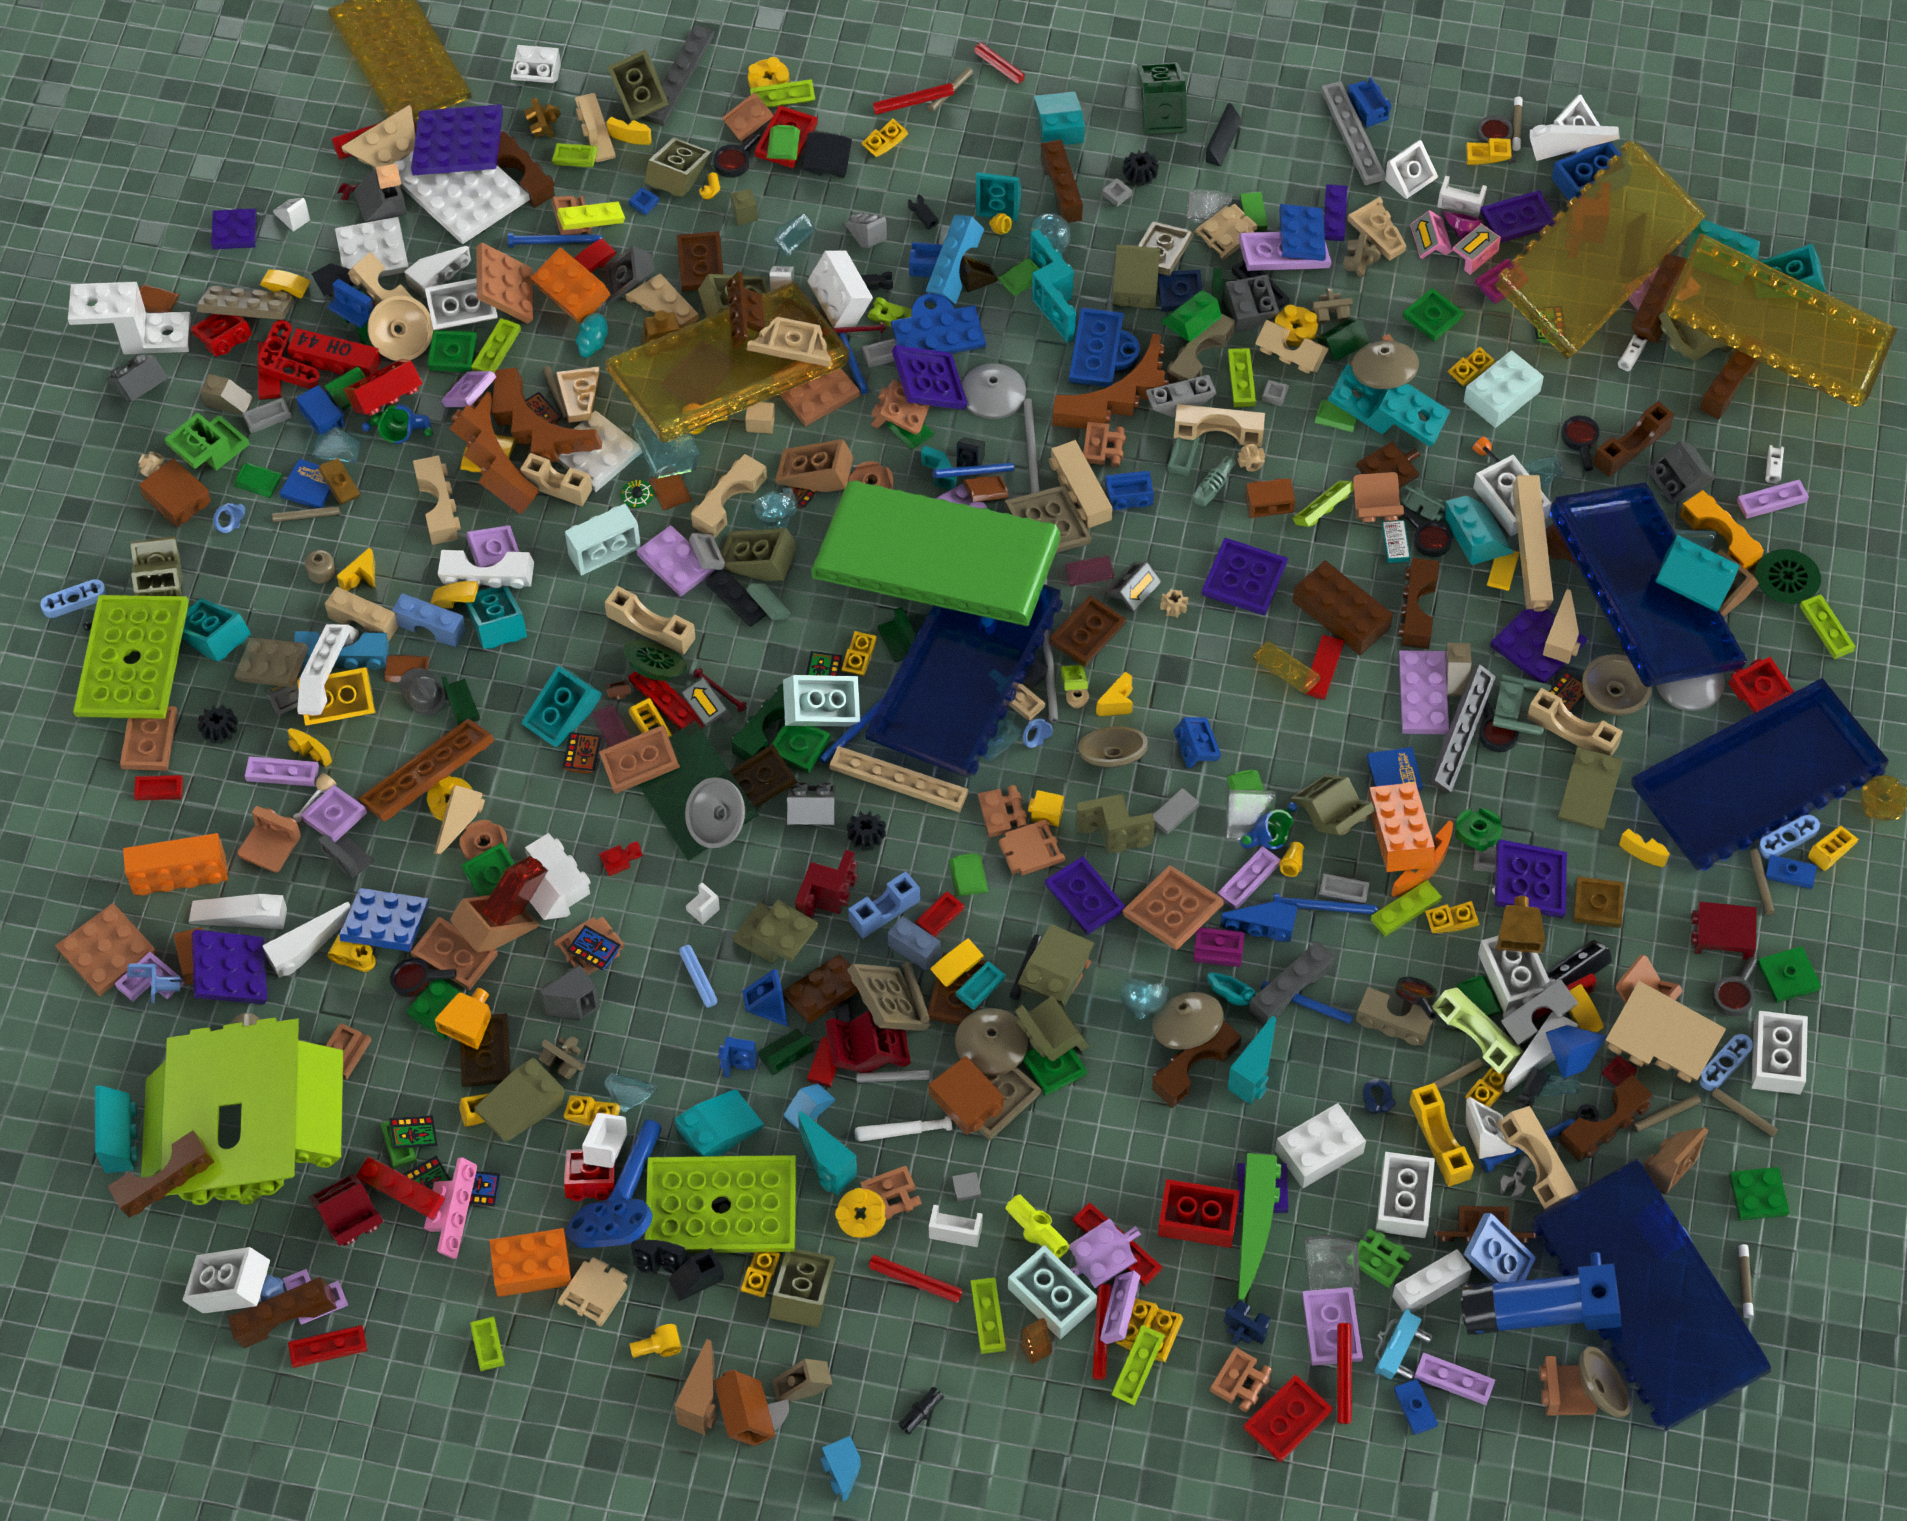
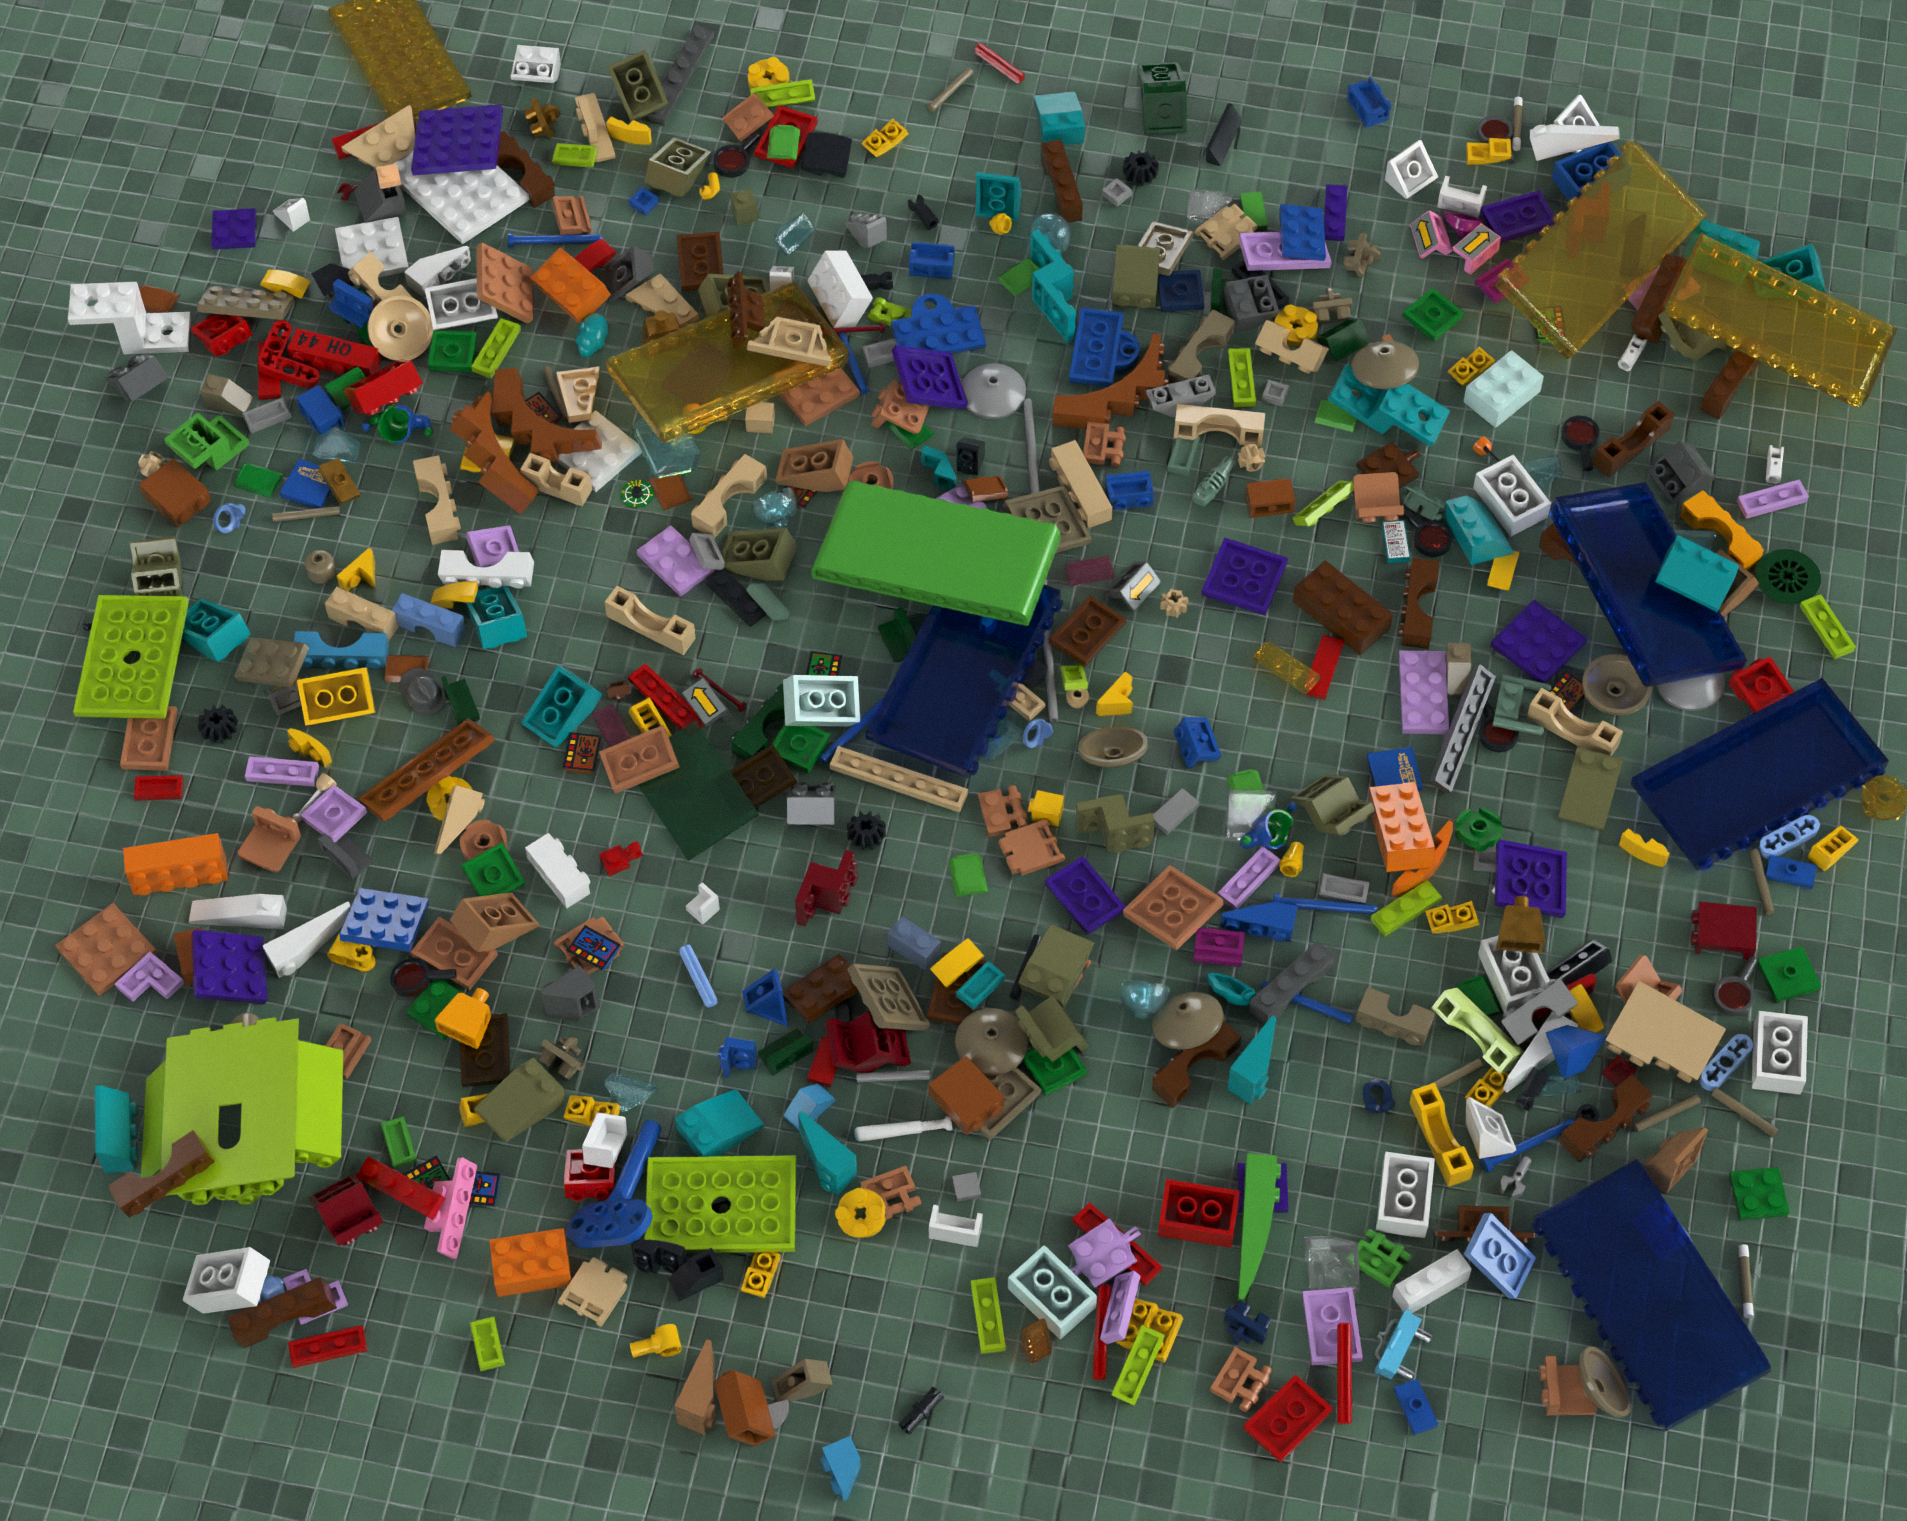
(60, 609): light blue beam -> none
(158, 983): medium blue bracket -> none
(313, 678): white slope -> none
(412, 1131): piece -> none
(468, 388): lavender plate -> none
(514, 890): clear red brick -> none
(550, 900): white slope -> none
(590, 215): neon yellow plate -> none
(602, 539): light aqua brick -> none
(654, 660): dark green piece -> none
(706, 812): light grey dish -> none
(775, 931): olive bracket -> none
(802, 1287): olive slope -> none
(859, 653): yellow slope -> none
(871, 915): medium blue arch -> none
(913, 98): red axle -> none
(915, 1278): red axle -> none
(916, 993): dark tan bar -> none
(940, 914): red tile -> none
(945, 278): dark azure arch -> none
(973, 470): blue bar -> none
(976, 274): dark brown slope -> none
(1037, 1226): neon yellow piece -> none
(1193, 316): green slope -> none
(1320, 1145): white brick -> none
(1353, 133): light grey plate -> none
(1379, 229): tan wing -> none
(1418, 993): black piece -> none
(1454, 1379): lavender plate -> none
(1525, 1132): tan arch -> none
(1532, 542): tan brick -> none
(1544, 1301): blue piece -> none
(1564, 632): tan slope -> none
(1598, 902): pearl gold plate -> none

